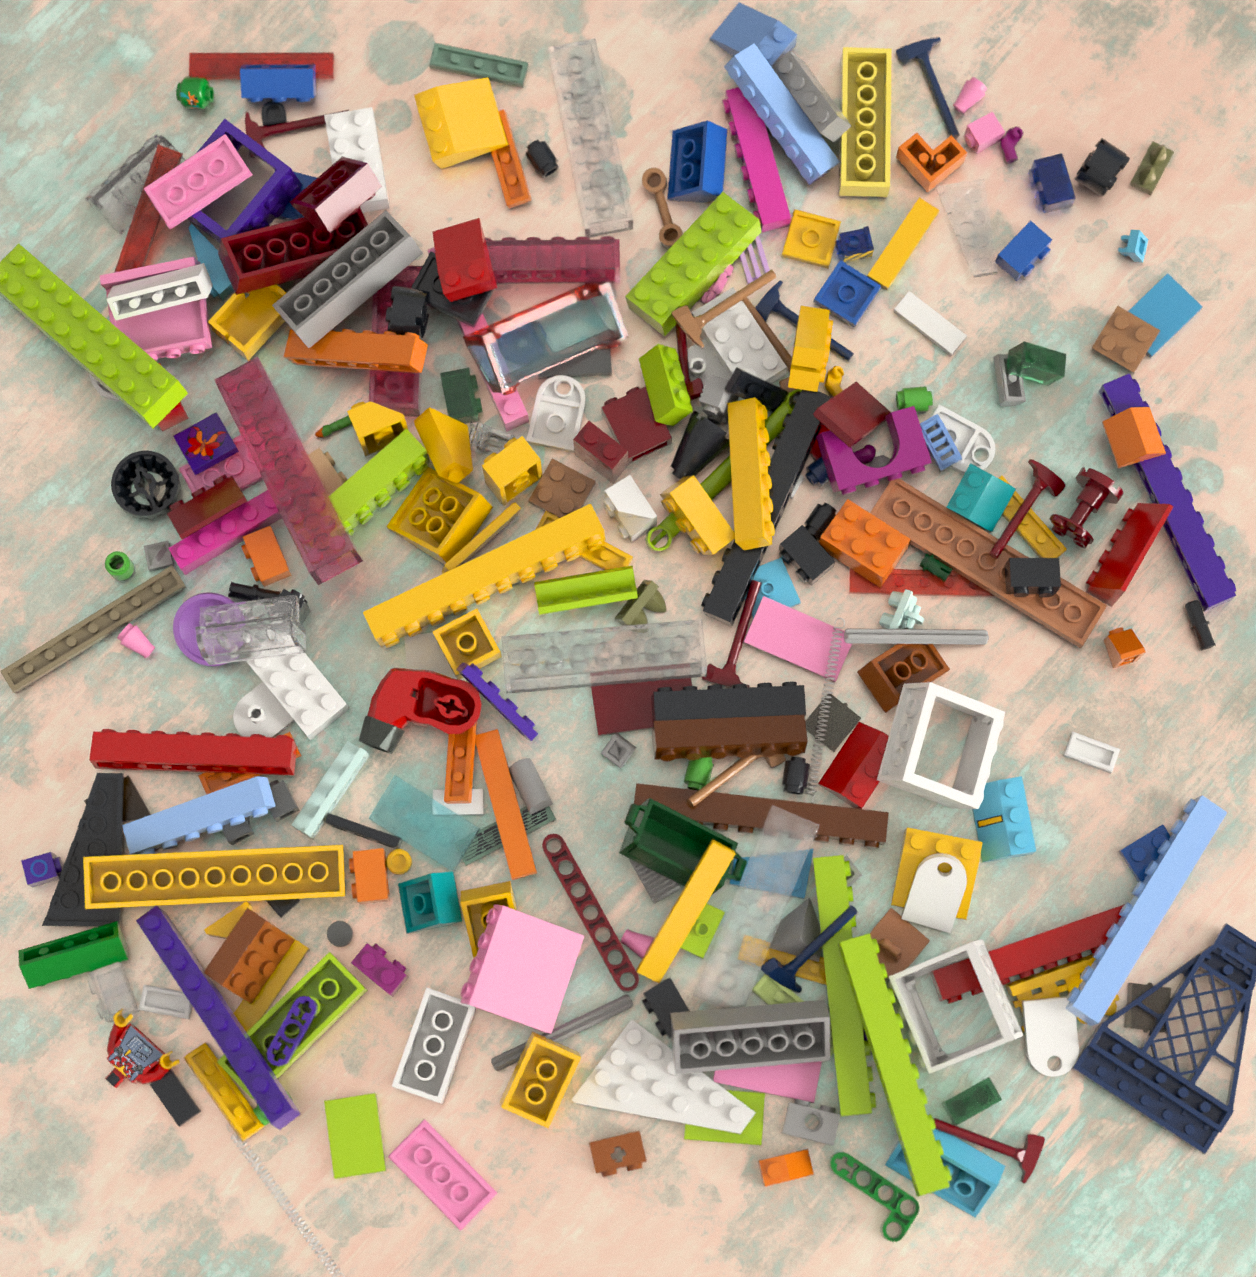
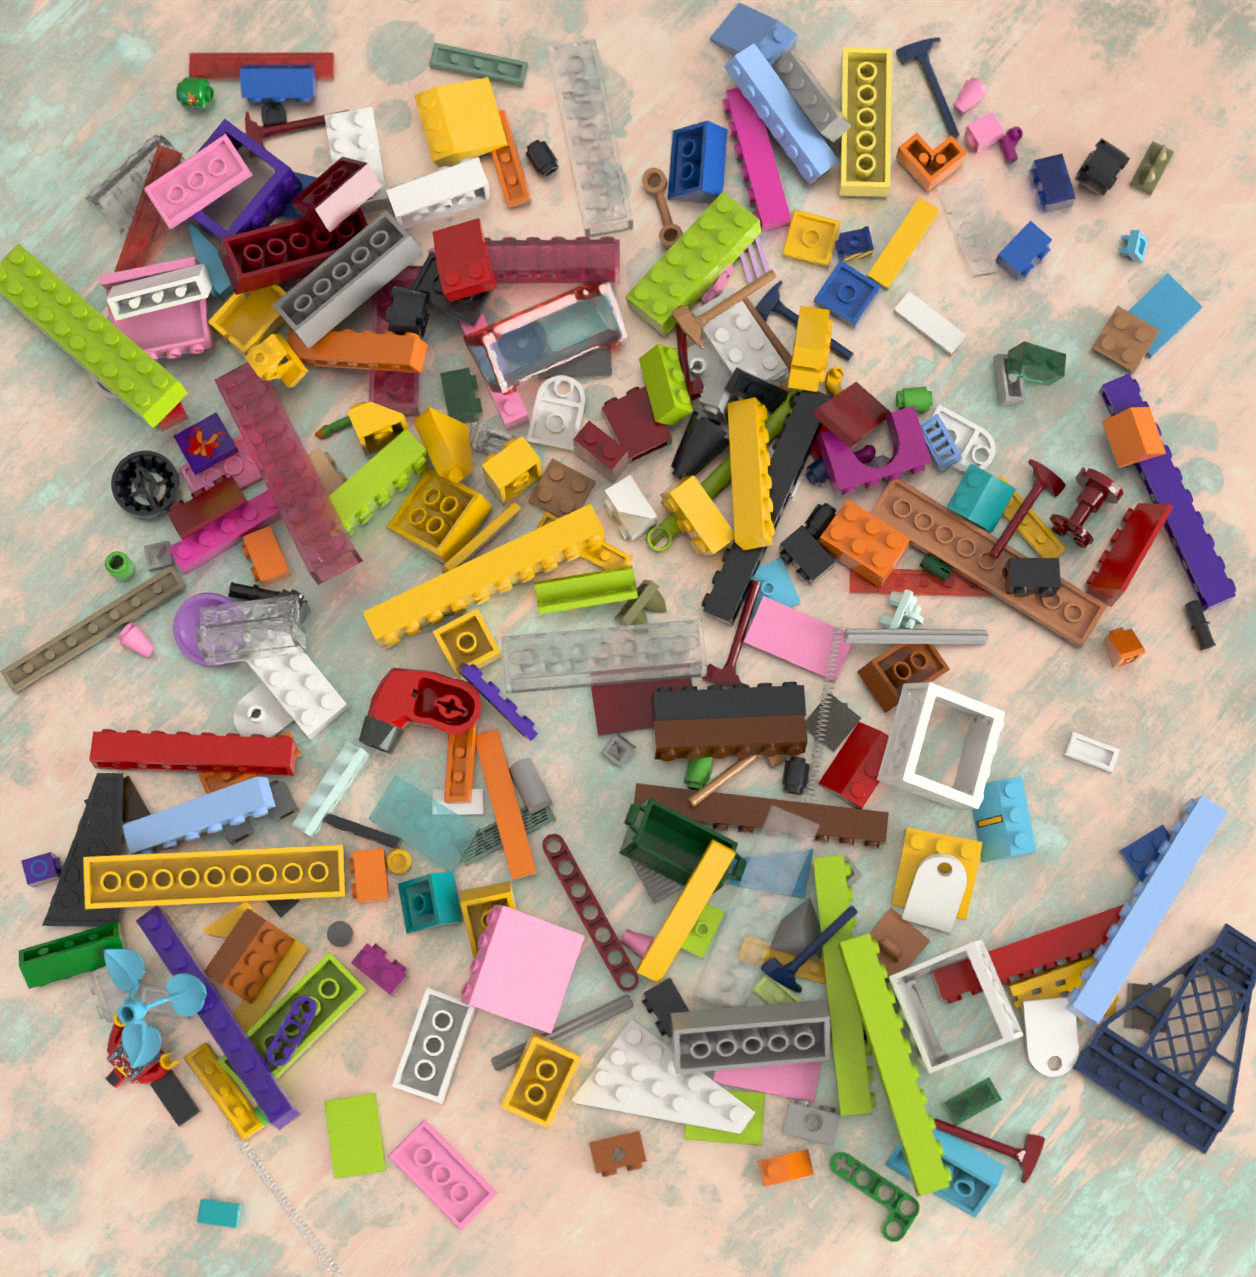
(138, 1039): none -> medium azure plant
(220, 1213): none -> teal piece
(266, 360): none -> yellow tile
(439, 194): none -> white brick

